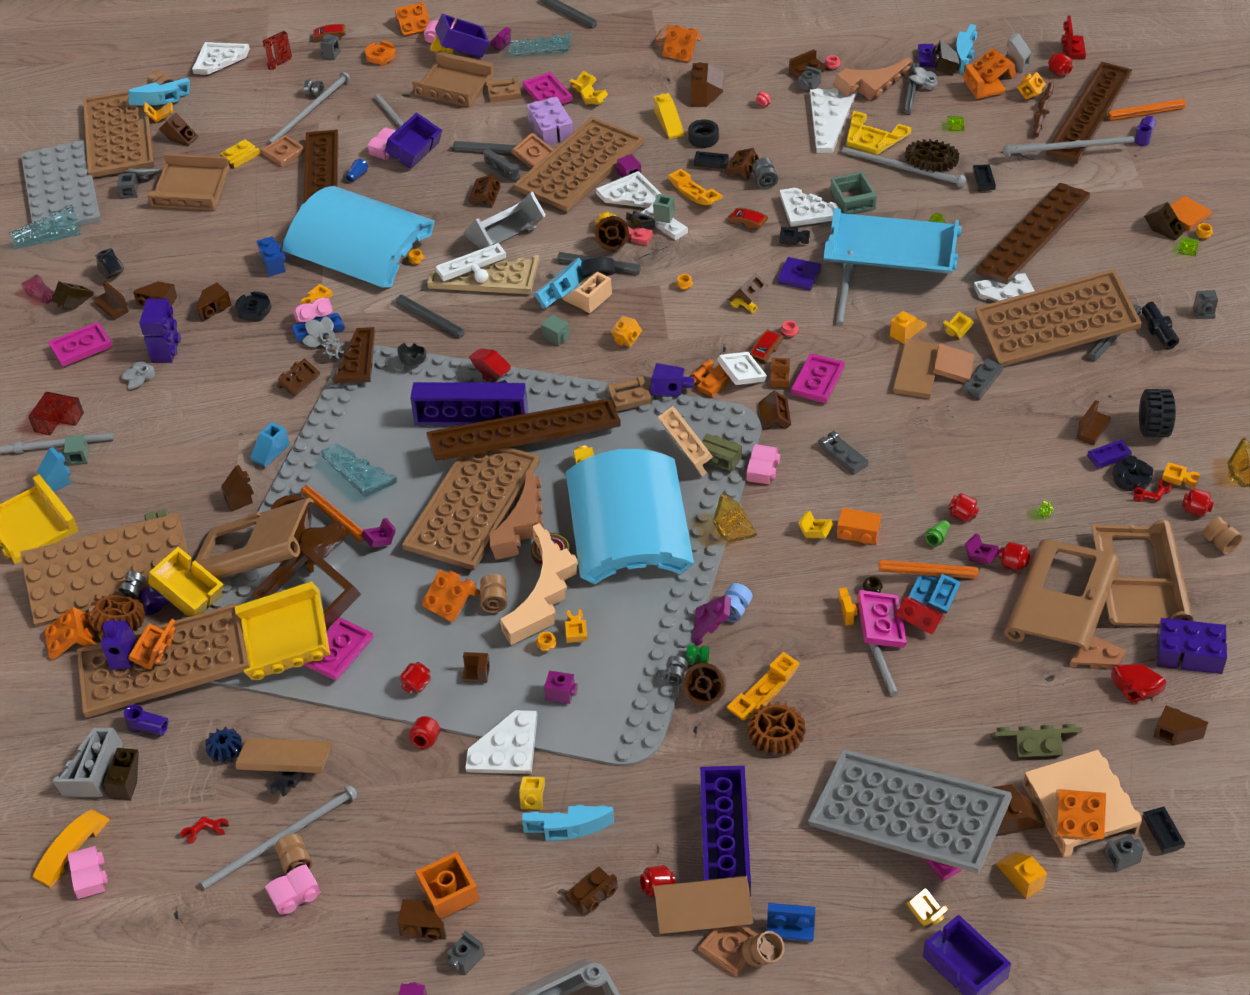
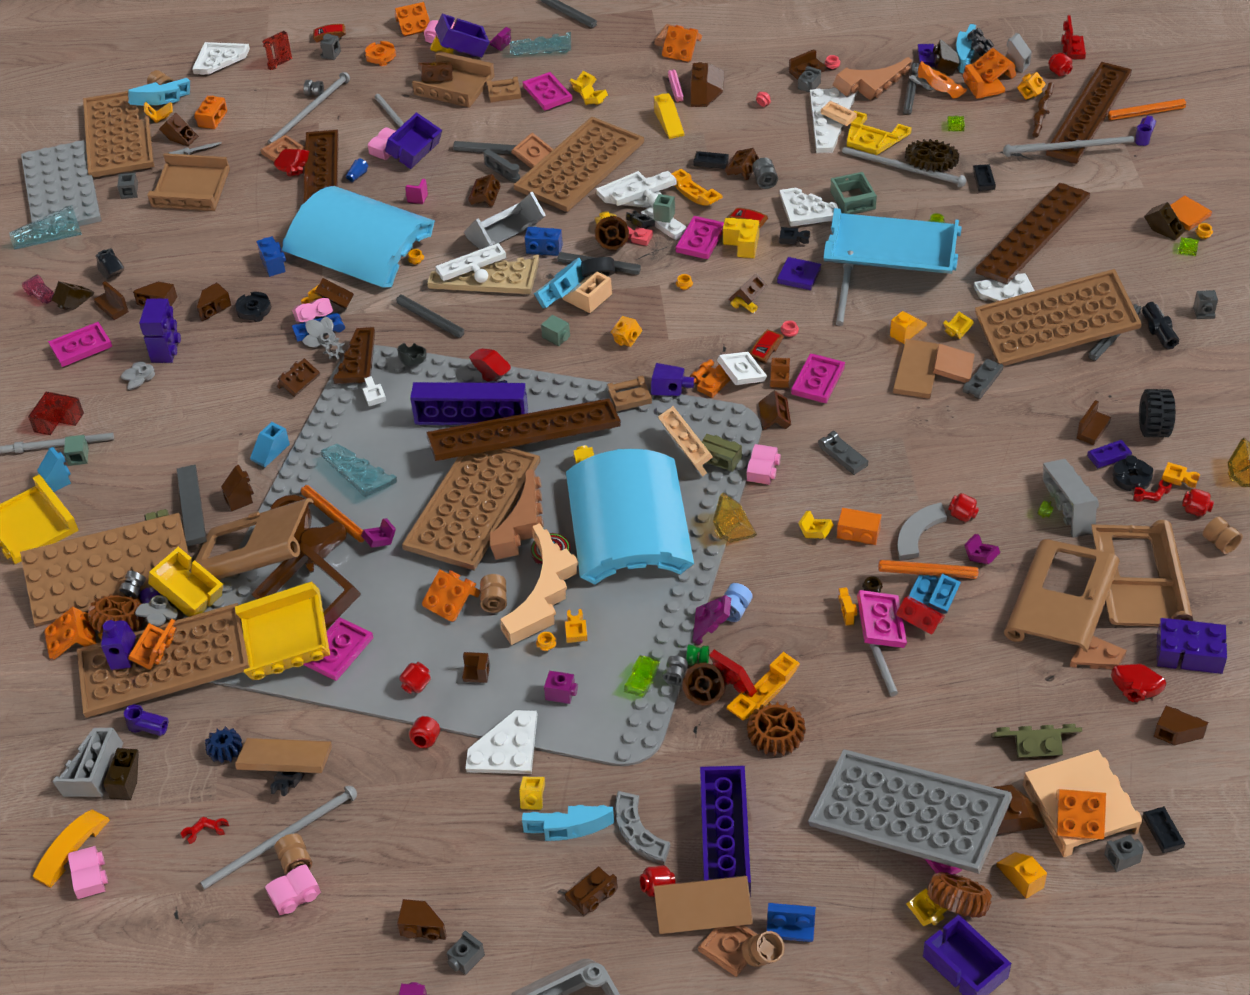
(144, 172): light grey dish -> none
(157, 611): none -> light grey plate
(186, 151): none -> light grey sword
(191, 505): none -> dark grey tile
(211, 112): none -> orange brick
(240, 153): yellow plate -> none
(291, 161): none -> red piece
(334, 293): none -> reddish brown bracket
(373, 393): none -> white plate
(417, 194): none -> dark pink panel
(435, 71): none -> reddish brown bracket
(447, 885): orange brick -> none
(541, 239): none -> blue brick
(546, 117): lavender piece -> none
(627, 165): magenta brick -> none
(634, 832): none -> light grey tile
(642, 676): none -> clear neon green slope
(643, 188): none -> white plate
(675, 85): none -> bright pink axle
(700, 237): none -> dark pink plate
(703, 141): black tyre -> none
(733, 673): none -> red plate
(743, 234): none -> yellow brick
(838, 113): none -> light nougat plate
(915, 526): none -> light grey tile
(936, 534): bright green cone -> none
(940, 81): none -> orange piece
(959, 894): none -> dark orange gear
(980, 43): none -> black plate
(1014, 556): red head -> none
(1071, 496): none -> light grey wedge

